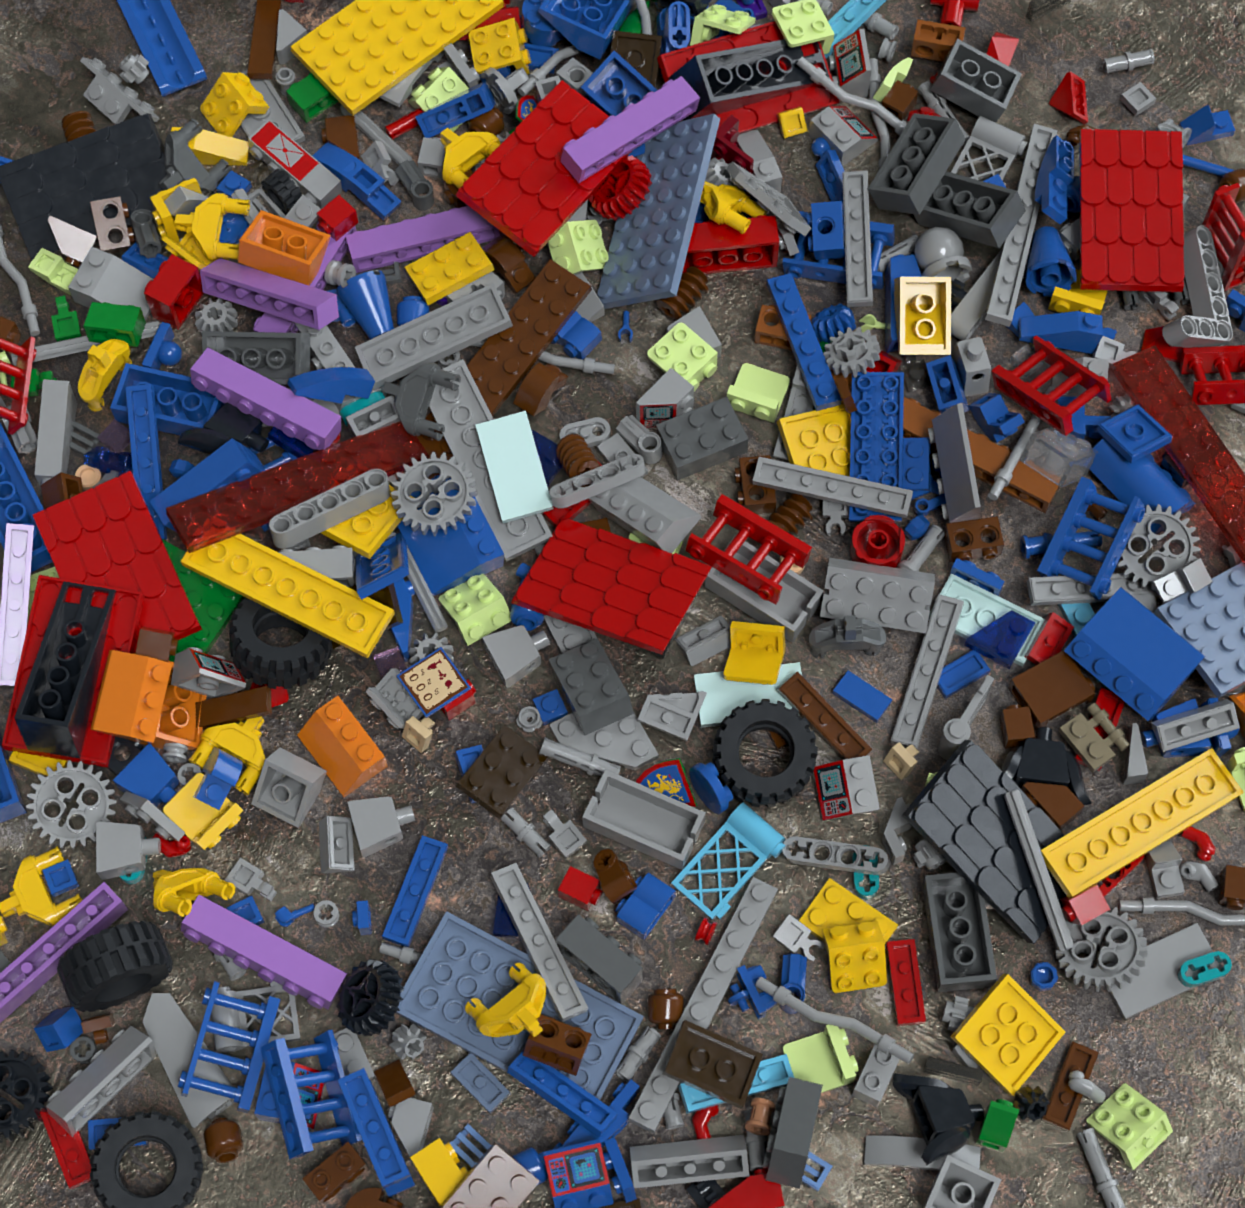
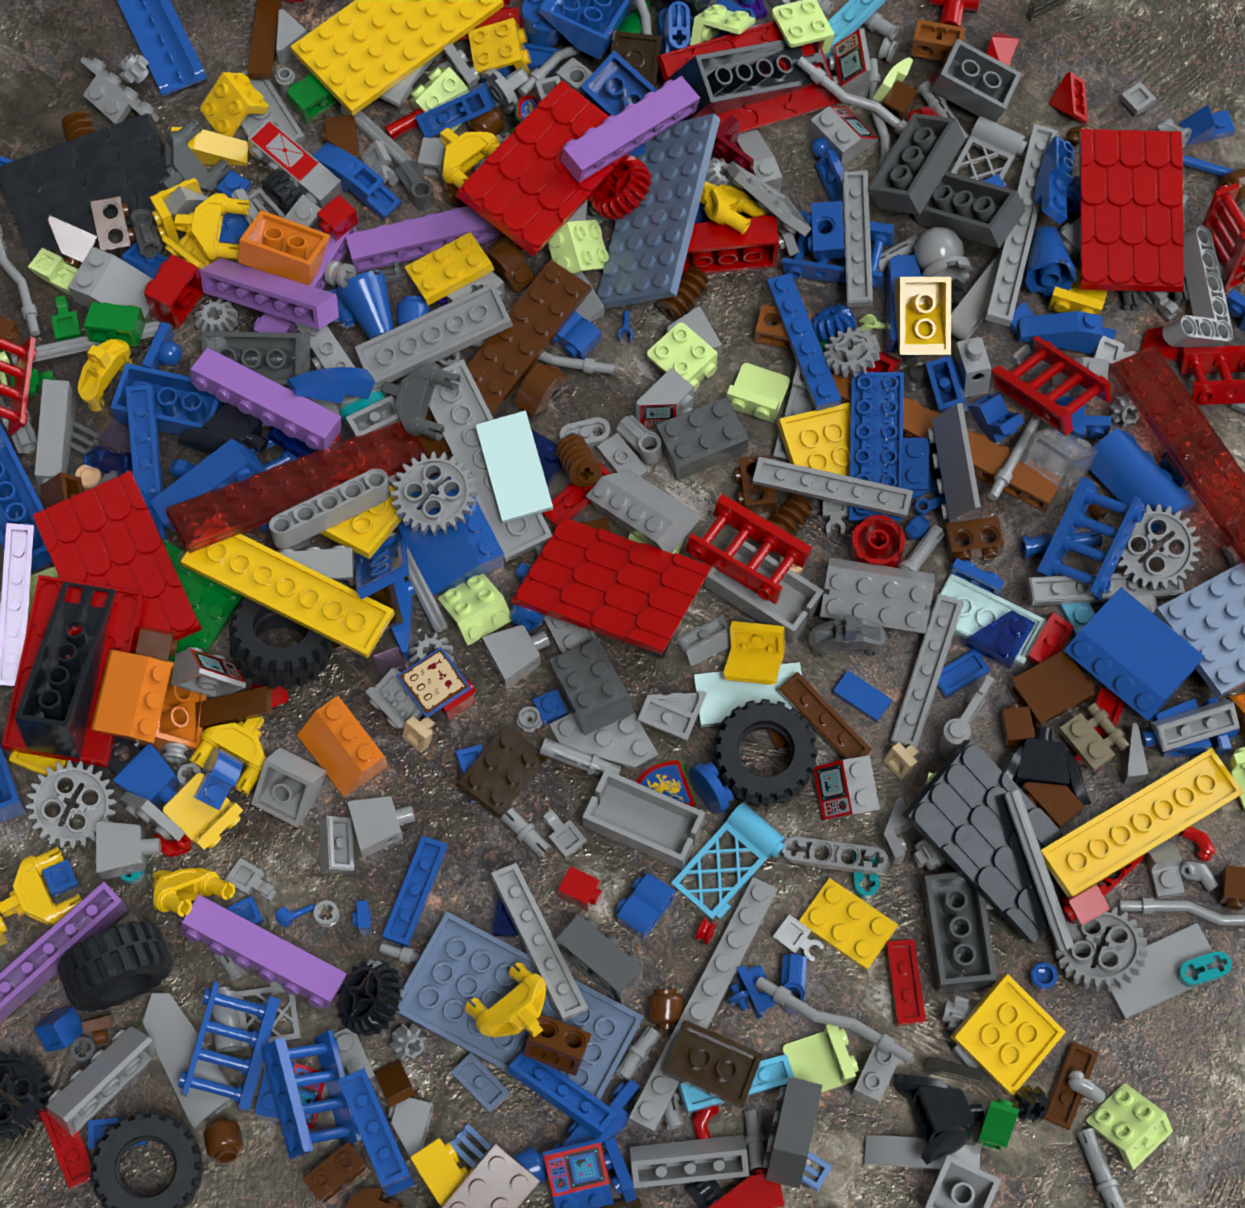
(571, 492): light grey beam -> none
(613, 875): reddish brown piece -> none
(760, 1116): nougat bush -> none
(792, 122): yellow tile -> none
(845, 395): reddish brown tile -> none
(856, 956): yellow bracket -> none
(1128, 61): light grey pin -> none
(1134, 433): blue plate -> none
(1187, 578): light grey slope -> none

